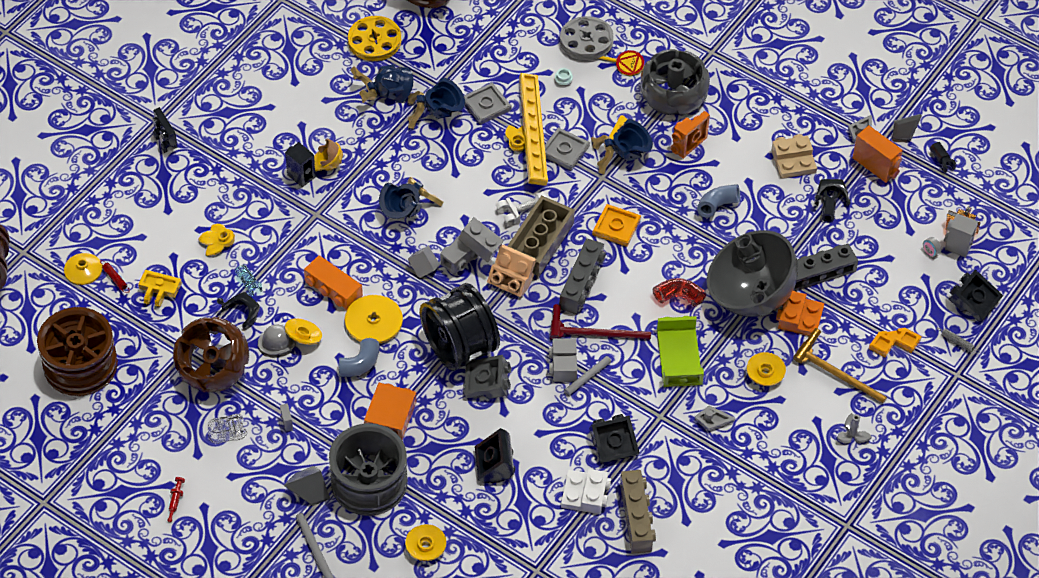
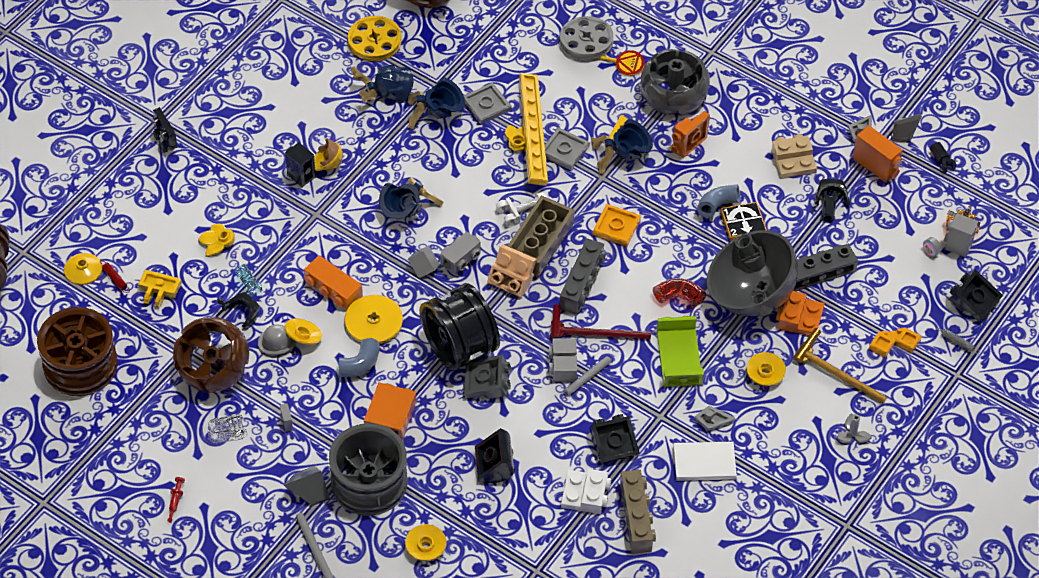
(480, 239): light grey brick -> none
(563, 76): light aqua plate -> none
(704, 461): none -> white tile
(742, 219): none -> tile

